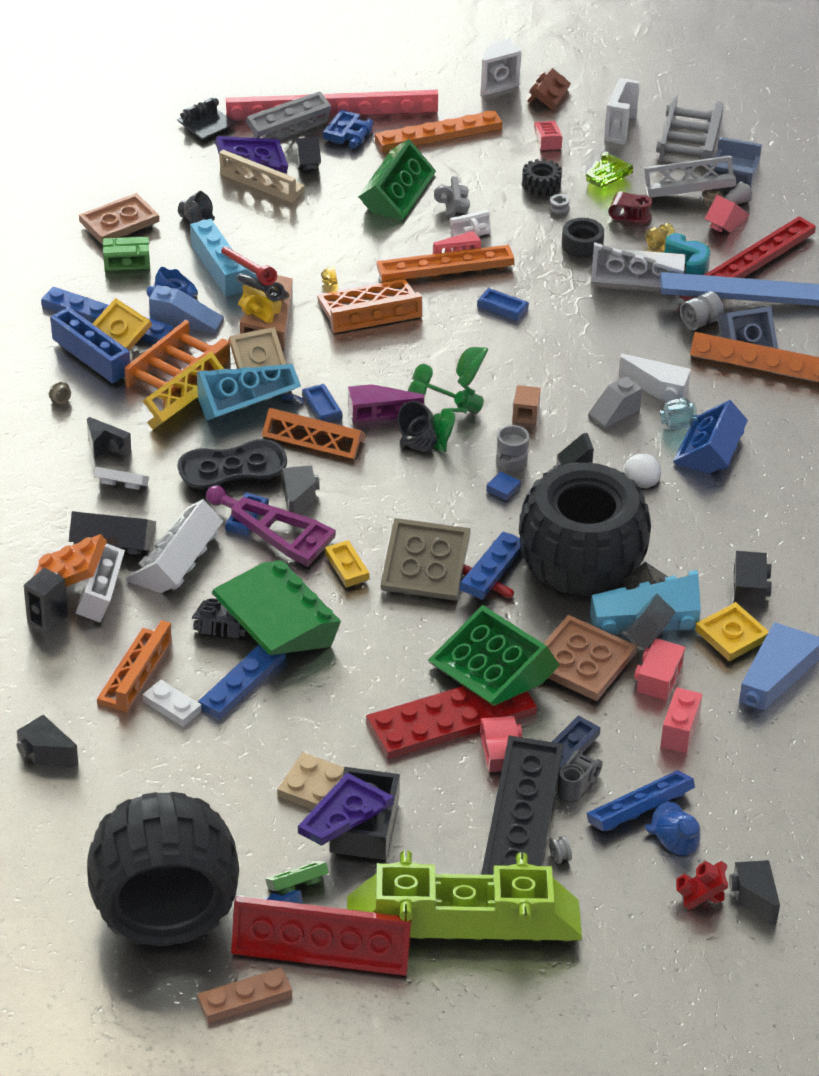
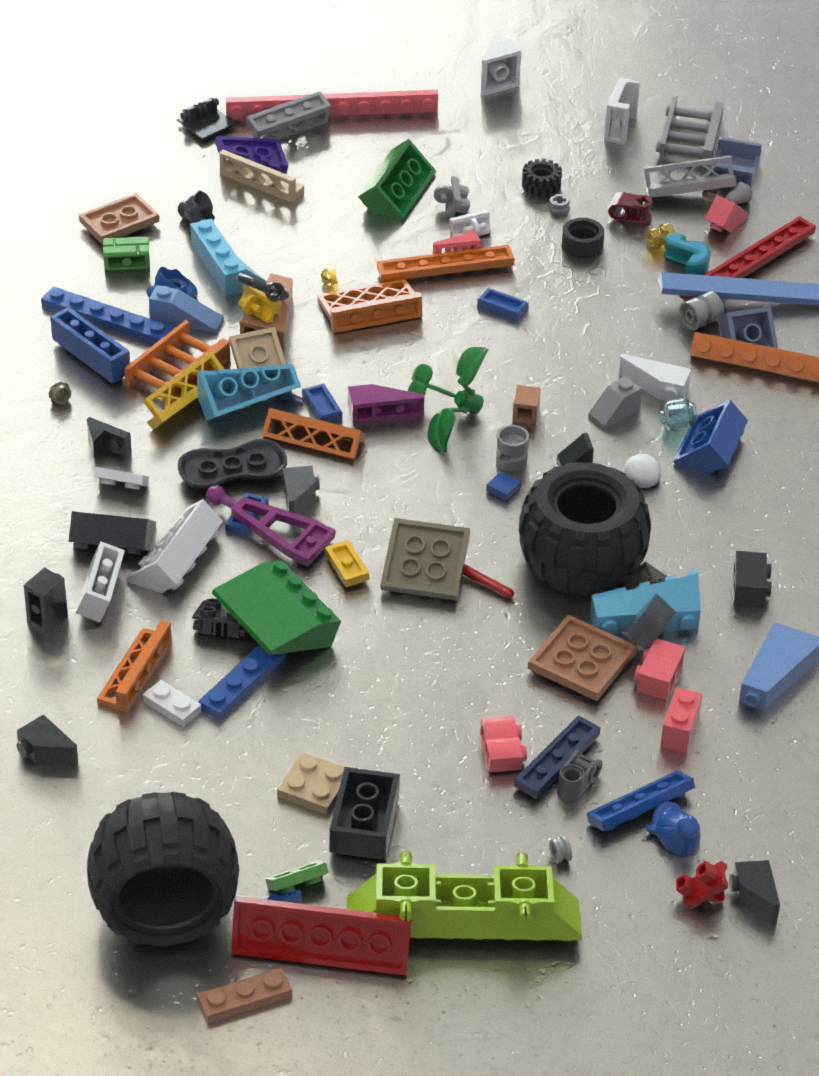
(75, 561): orange plate -> none
(122, 323): yellow plate -> none
(265, 274): red piece -> none
(307, 153): black slope -> none
(343, 128): blue plate -> none
(343, 808): dark purple wing -> none
(416, 426): black hair -> none
(439, 719): red plate -> none
(440, 130): orange plate -> none
(491, 565): blue plate -> none
(494, 658): green slope -> none
(523, 802): black plate -> none
(548, 135): coral slope -> none
(549, 88): copper bracket -> none
(608, 171): clear neon green wing -> none
(633, 266): white wedge -> none
(732, 631): yellow plate -> none

